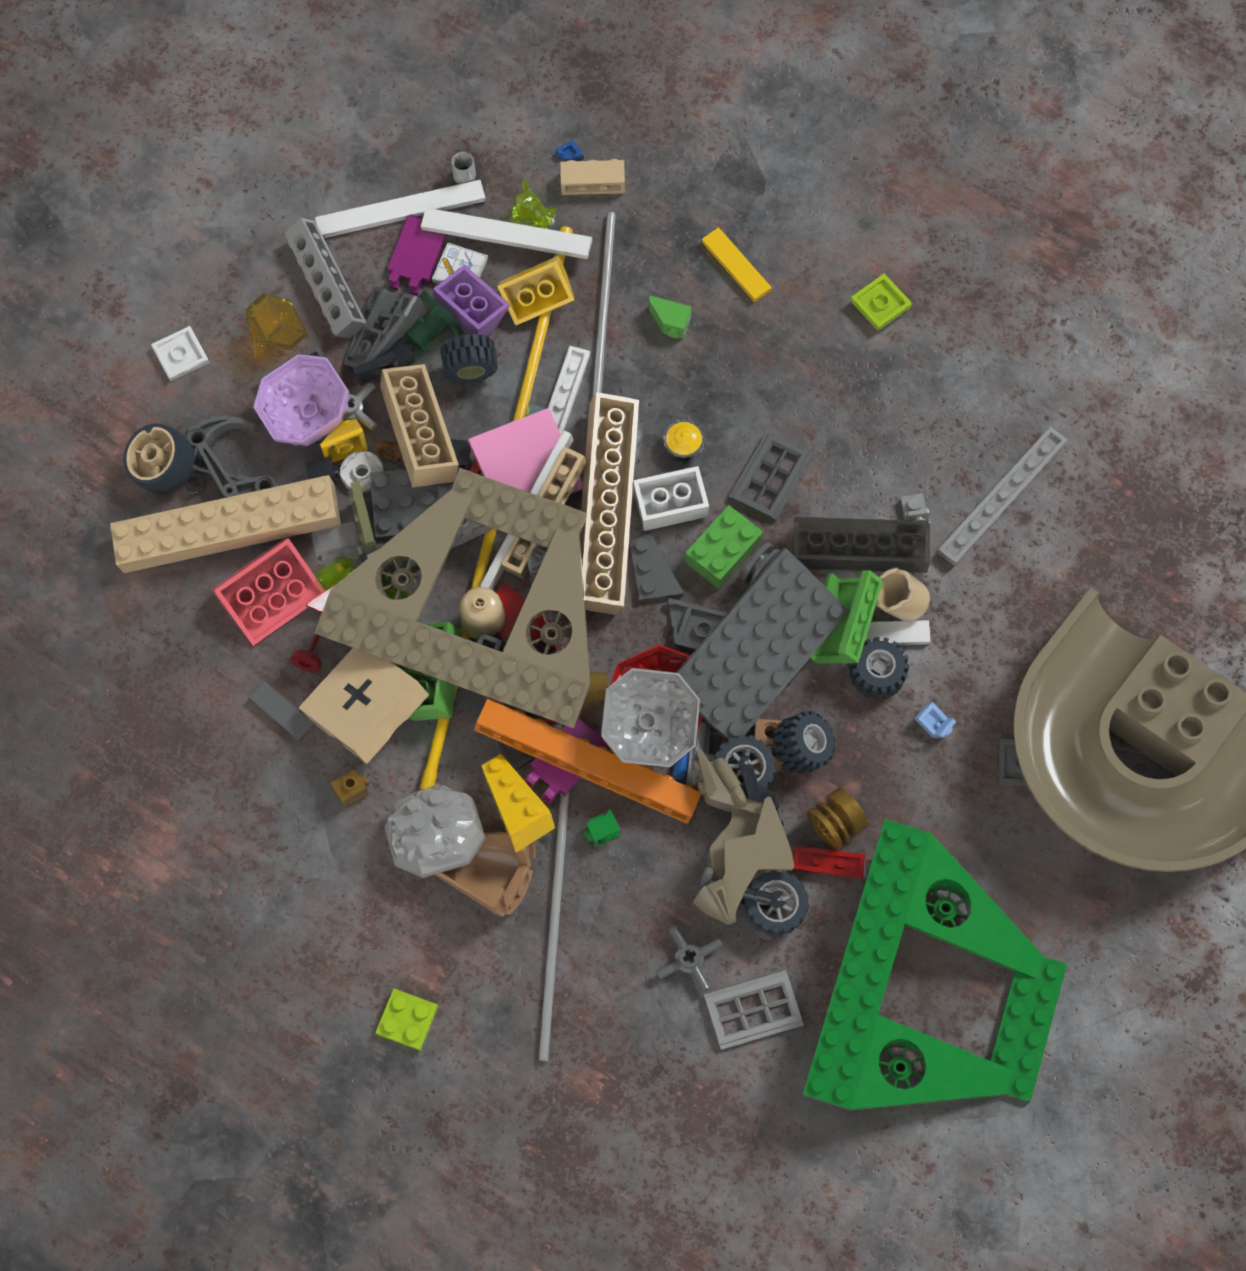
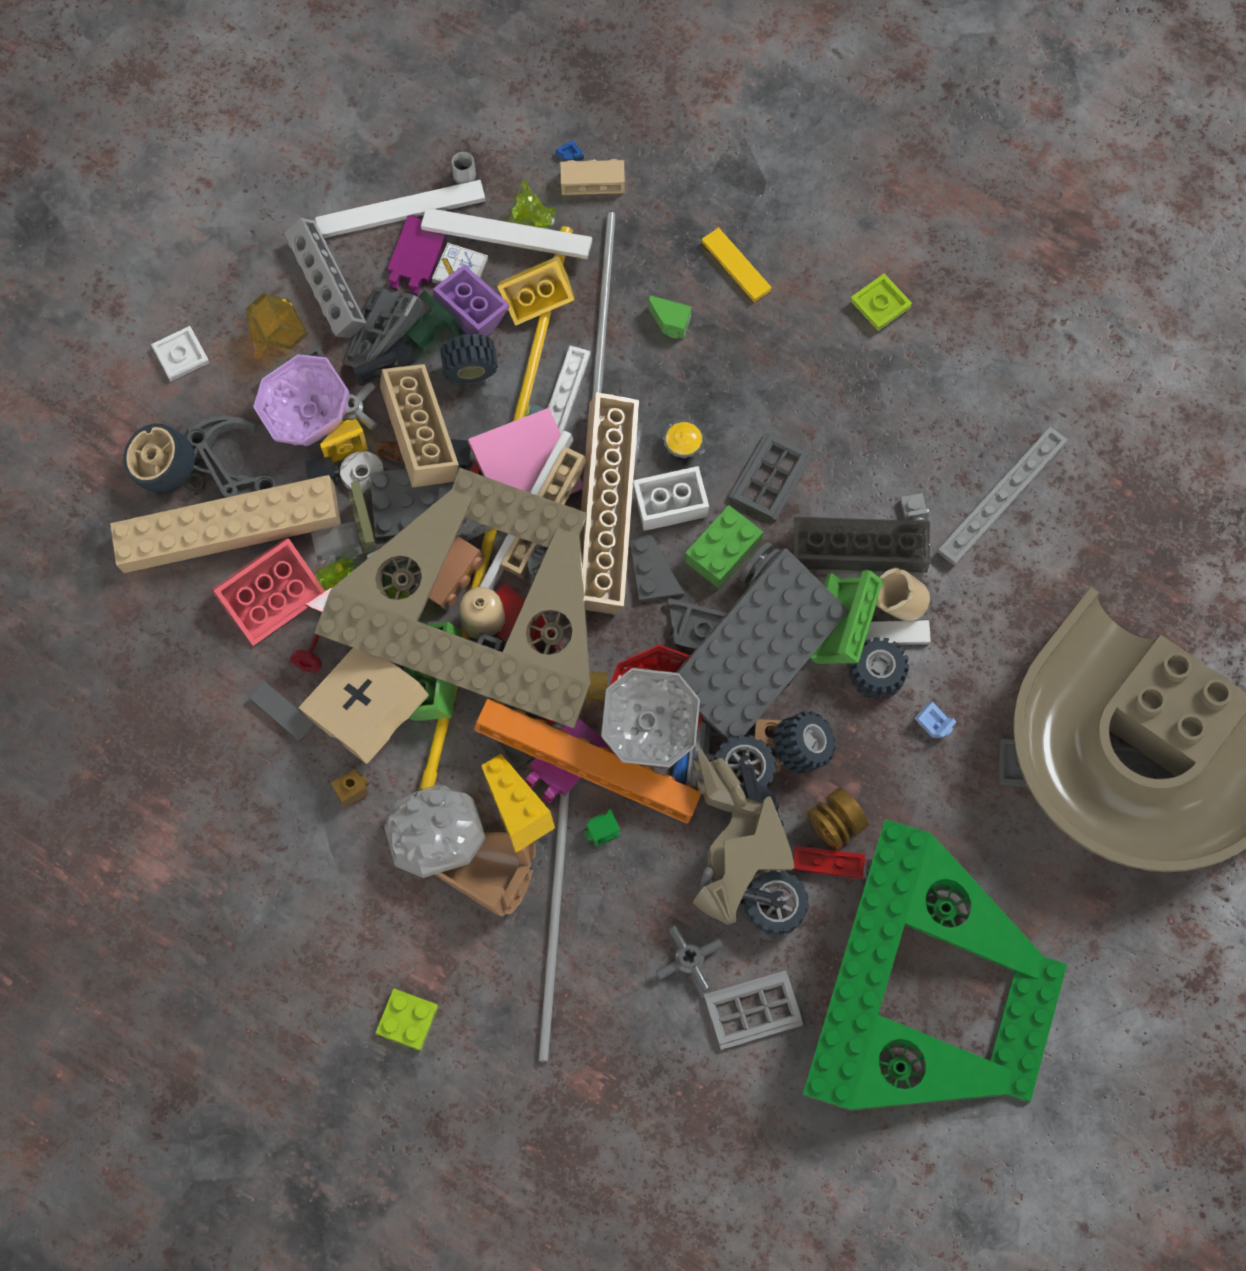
(455, 573): none -> nougat brick

